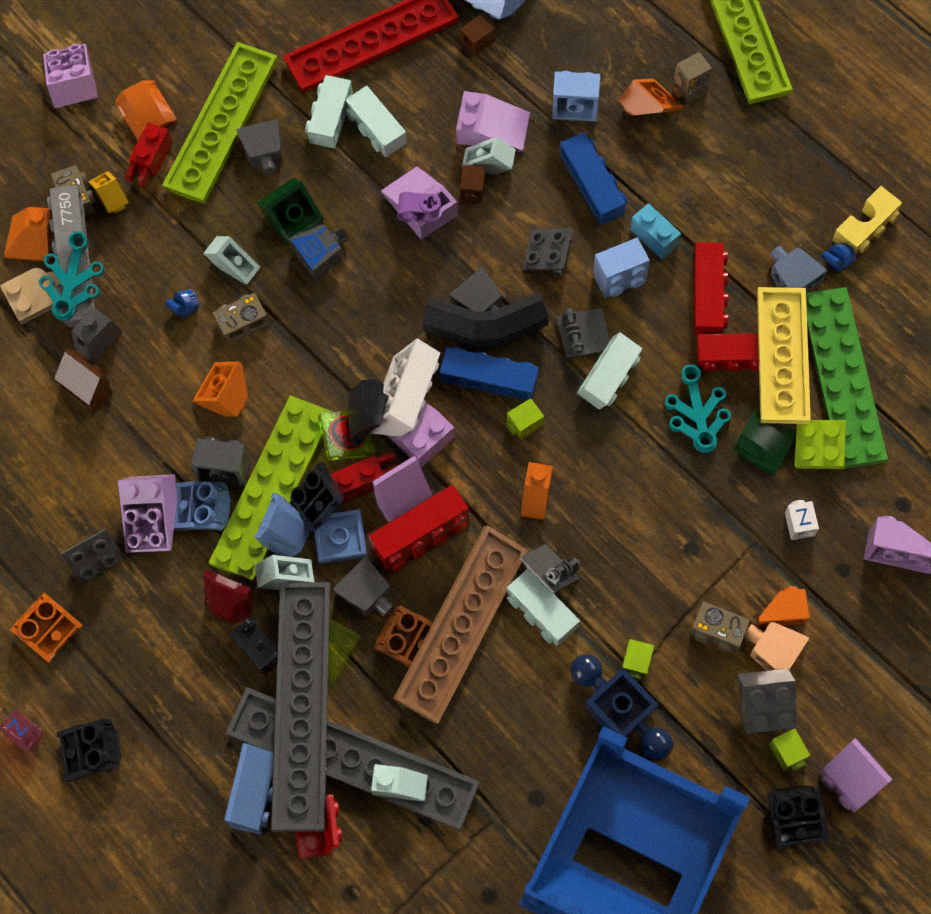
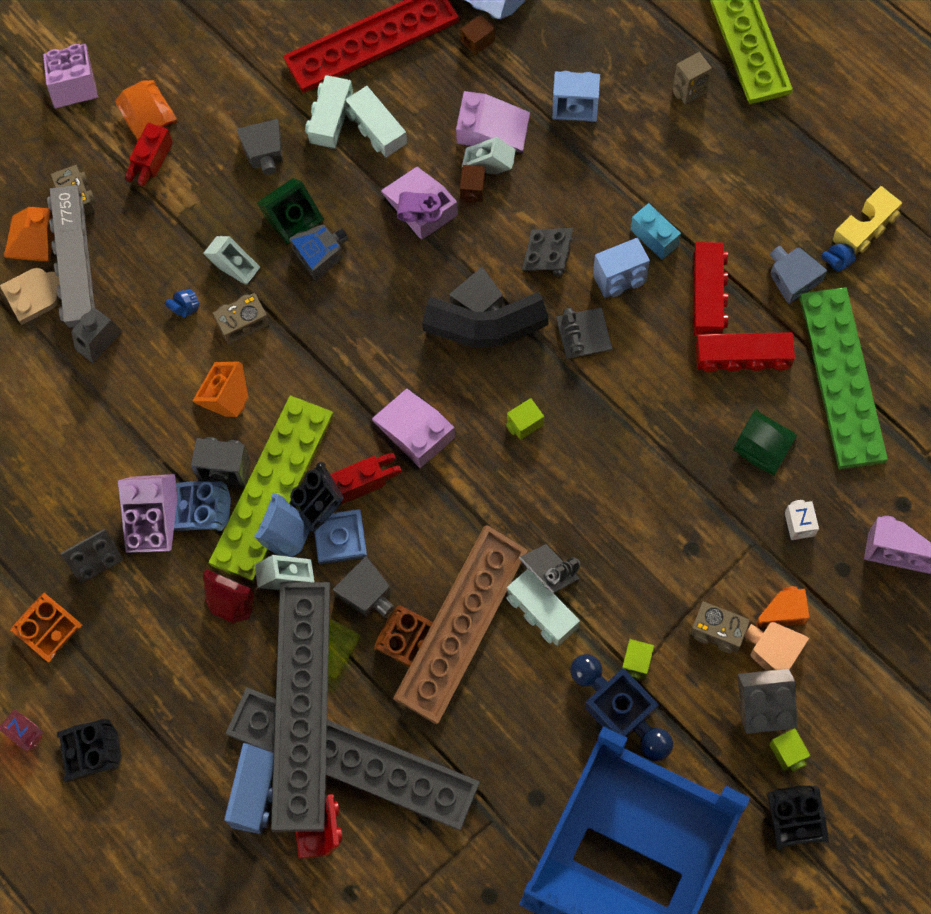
(71, 280): teal plant -> none
(83, 381): slope -> none
(109, 192): yellow slope -> none
(215, 128): lime plate -> none
(256, 645): black hinge -> none
(336, 437): clear neon green tile -> none
(365, 408): black slope -> none
(398, 783): light aqua slope -> none
(401, 489): lavender slope -> none
(406, 386): white slope -> none
(420, 529): red brick -> none
(489, 373): blue brick -> none
(536, 491): orange slope -> none
(592, 178): blue brick -> none
(610, 371): light aqua brick -> none
(648, 97): orange slope -> none
(698, 413): teal plant -> none
(783, 355): light yellow plate -> none
(821, 445): lime plate -> none
(854, 776): lavender slope -> none

